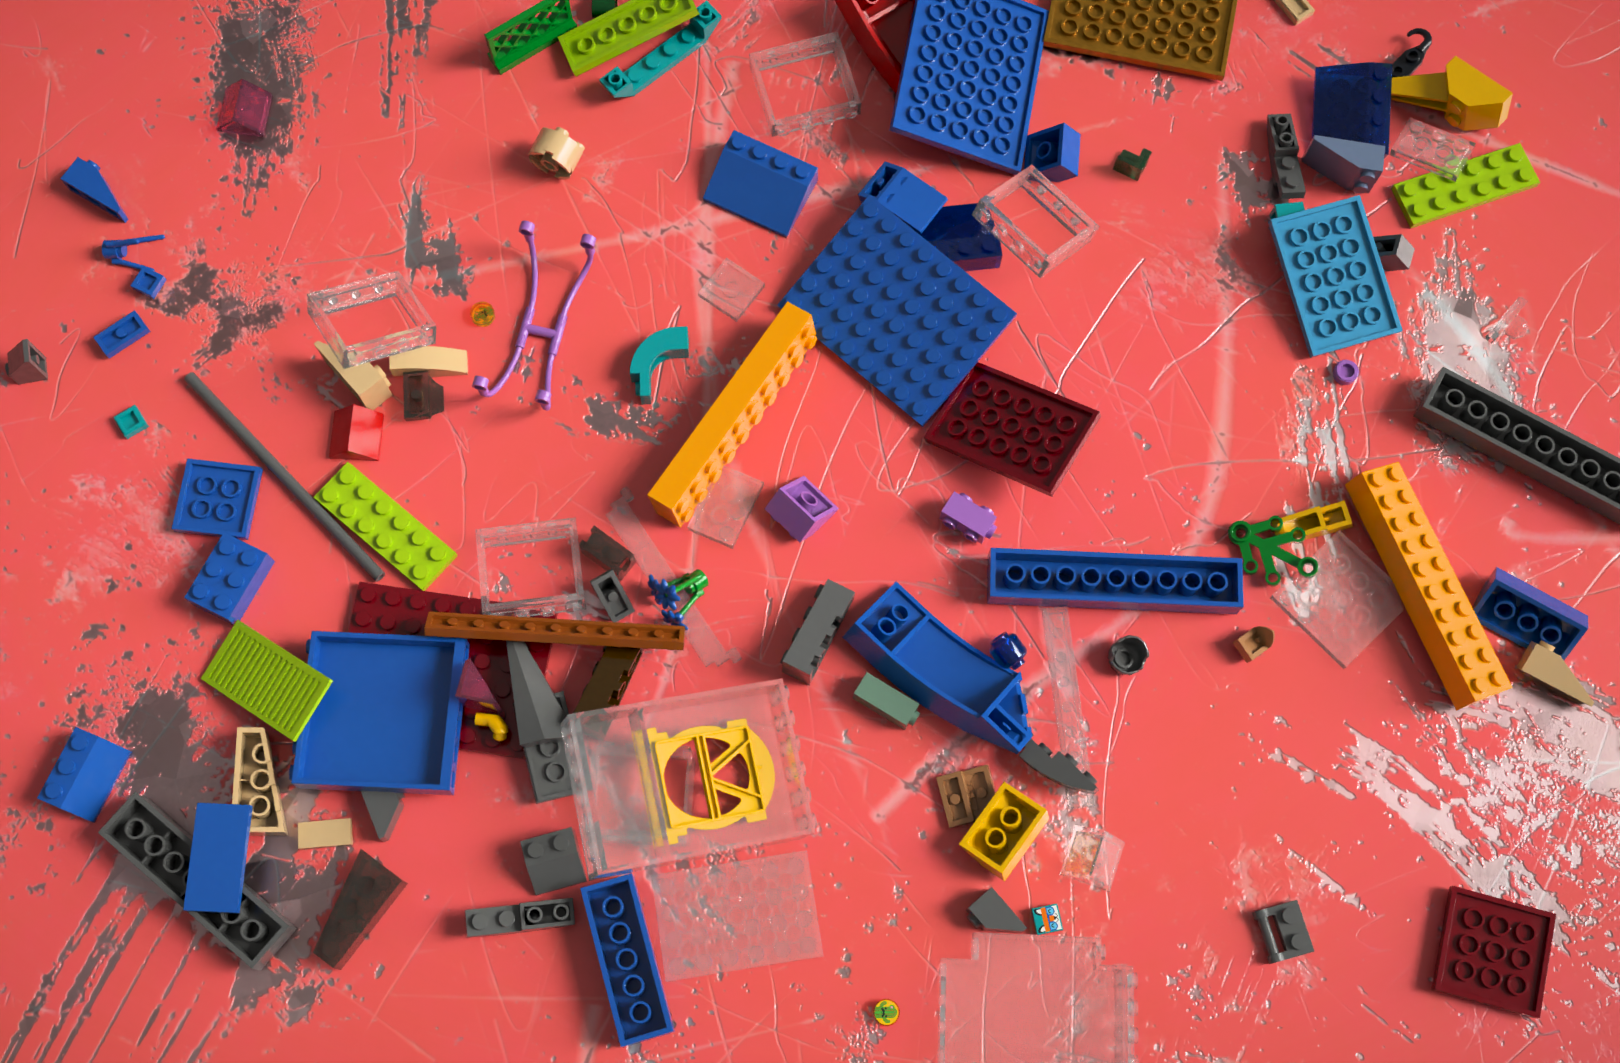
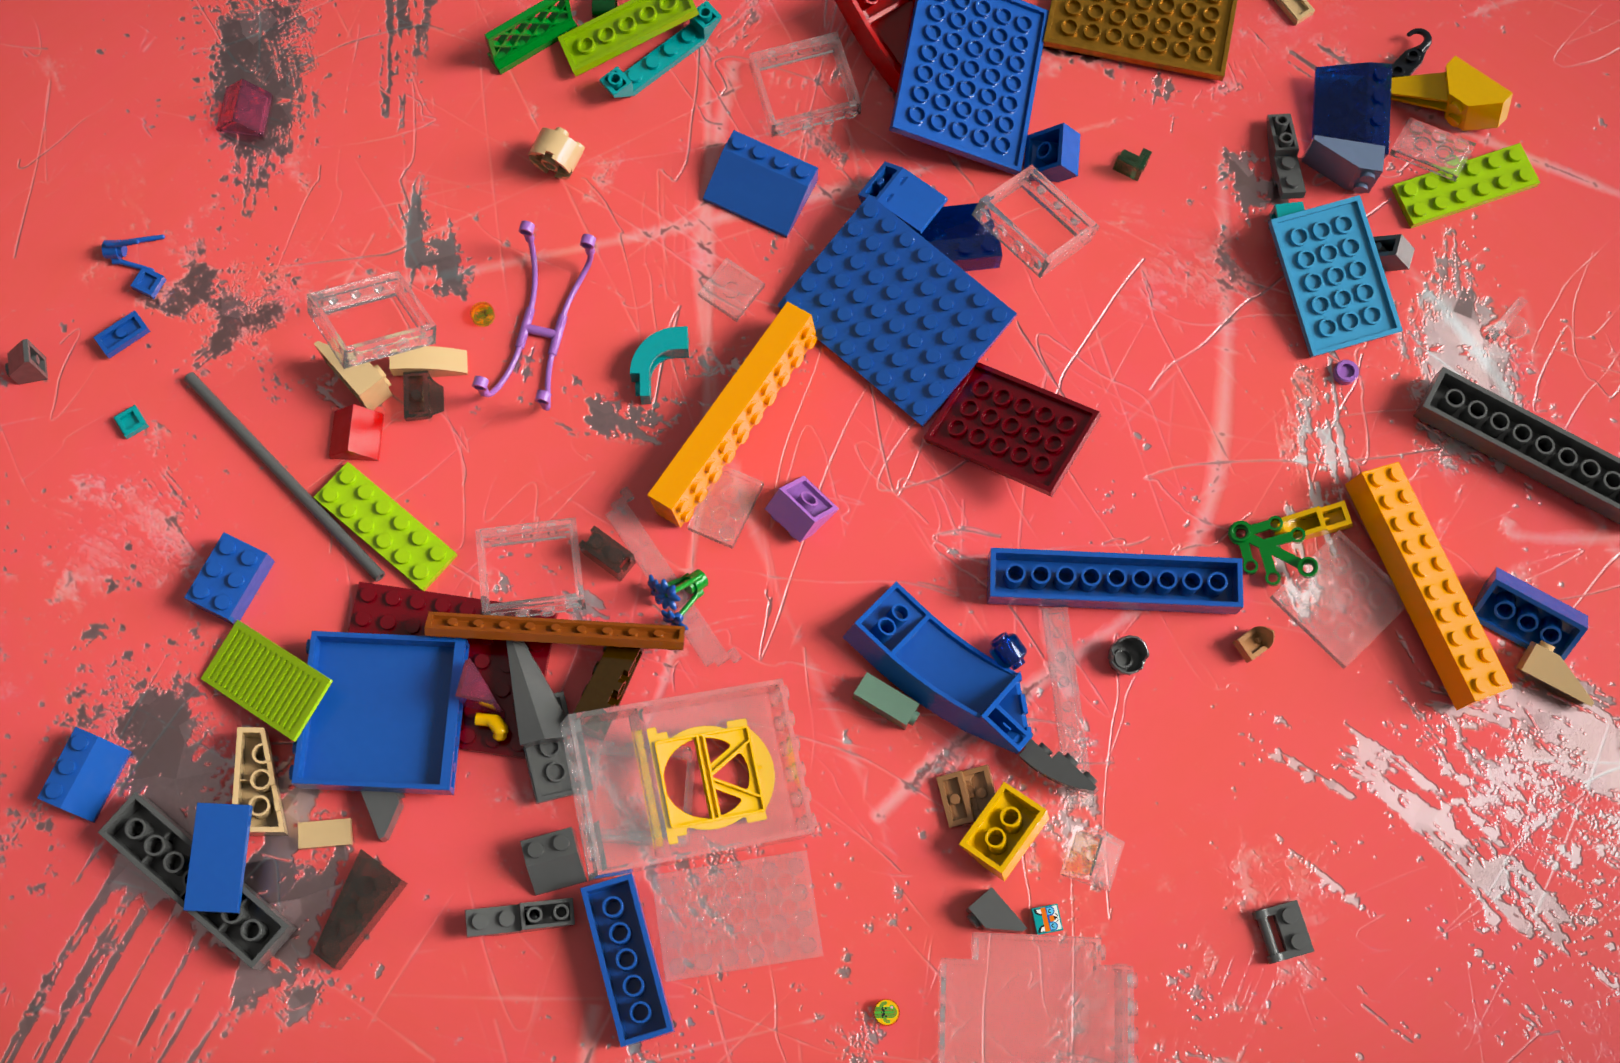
(89, 183): blue slope -> none
(217, 499): blue plate -> none
(612, 595): dark grey slope -> none
(817, 631): dark grey wedge -> none
(968, 518): medium lavender brick -> none
(1494, 952): dark red plate -> none

